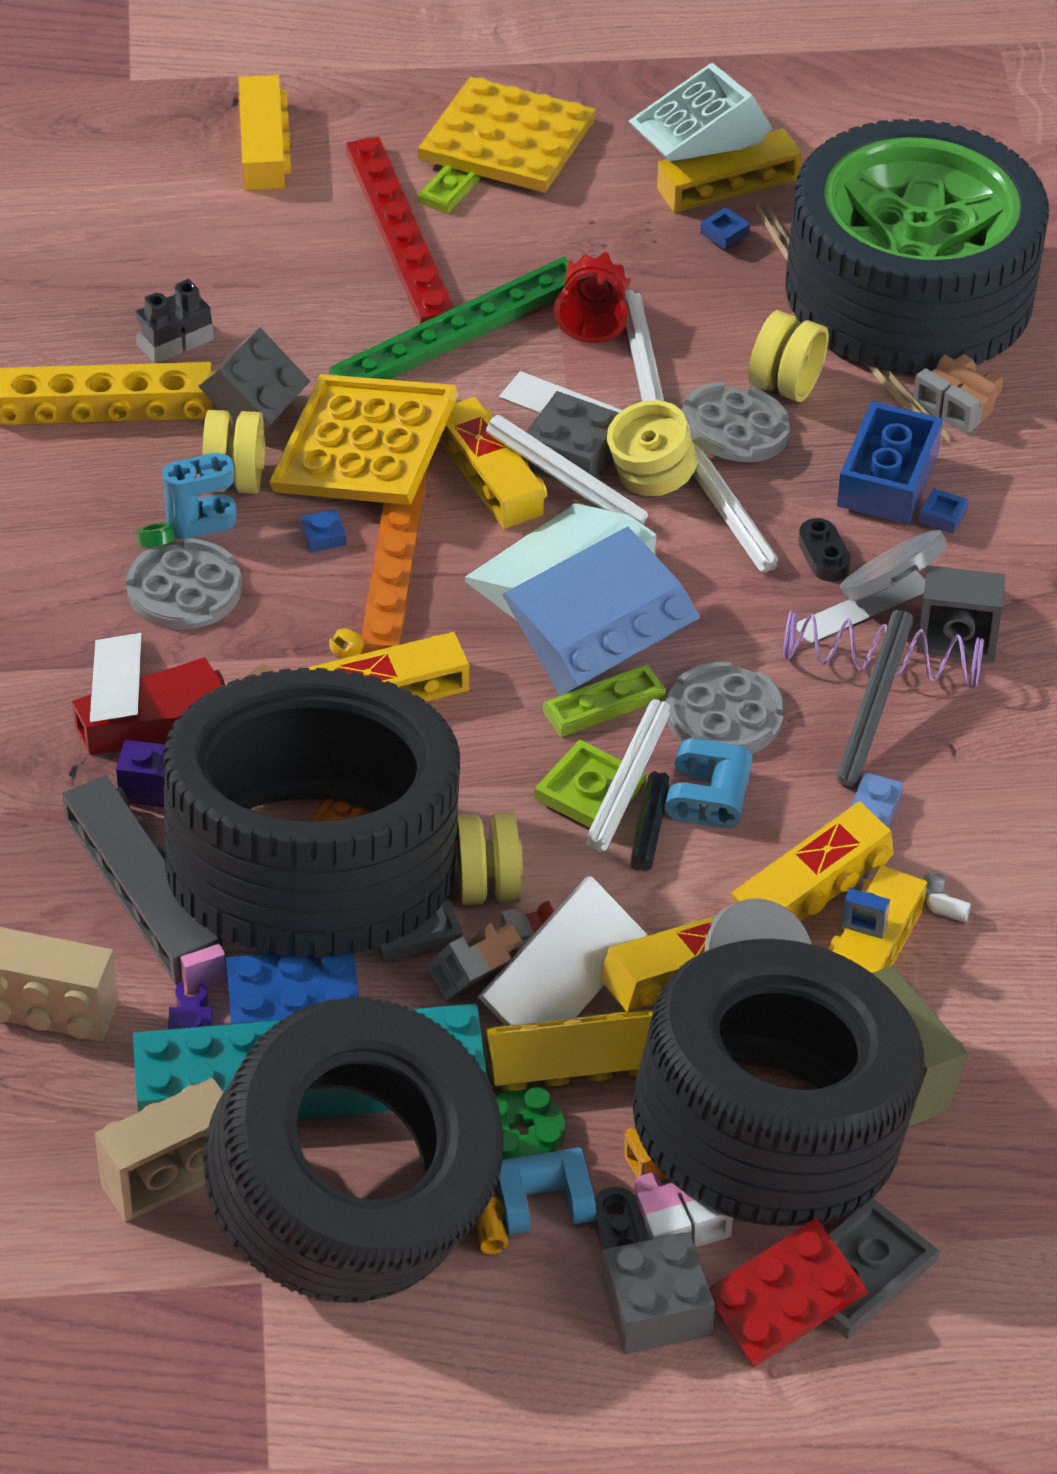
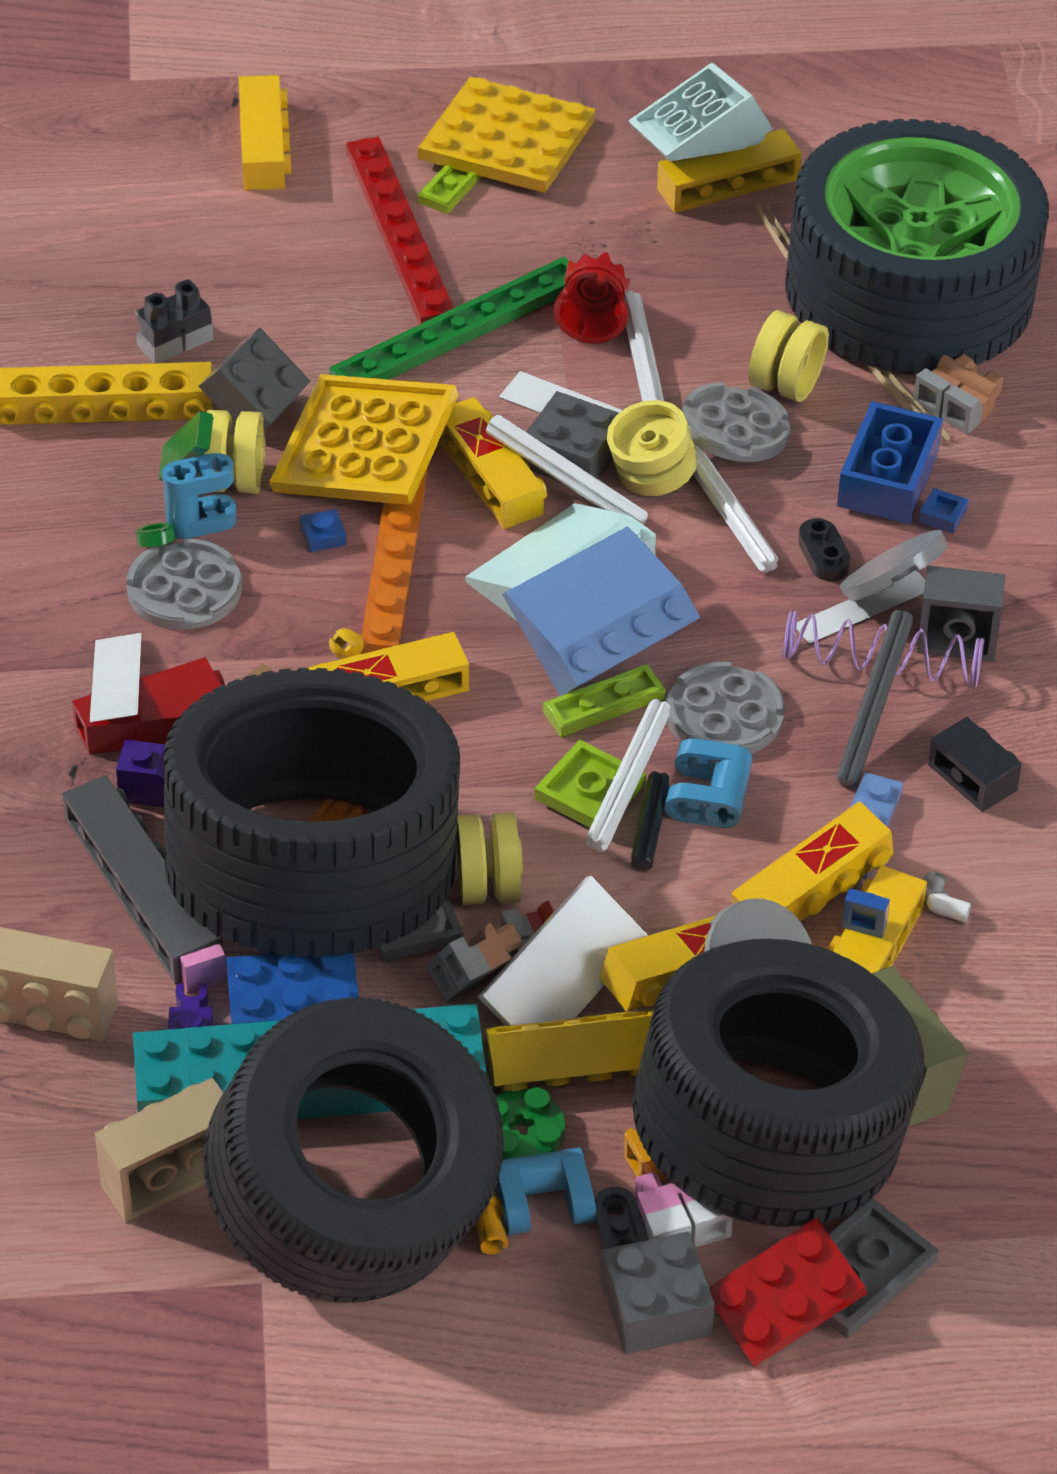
(189, 441): none -> green tile
(725, 228): blue plate -> none
(974, 764): none -> black brick

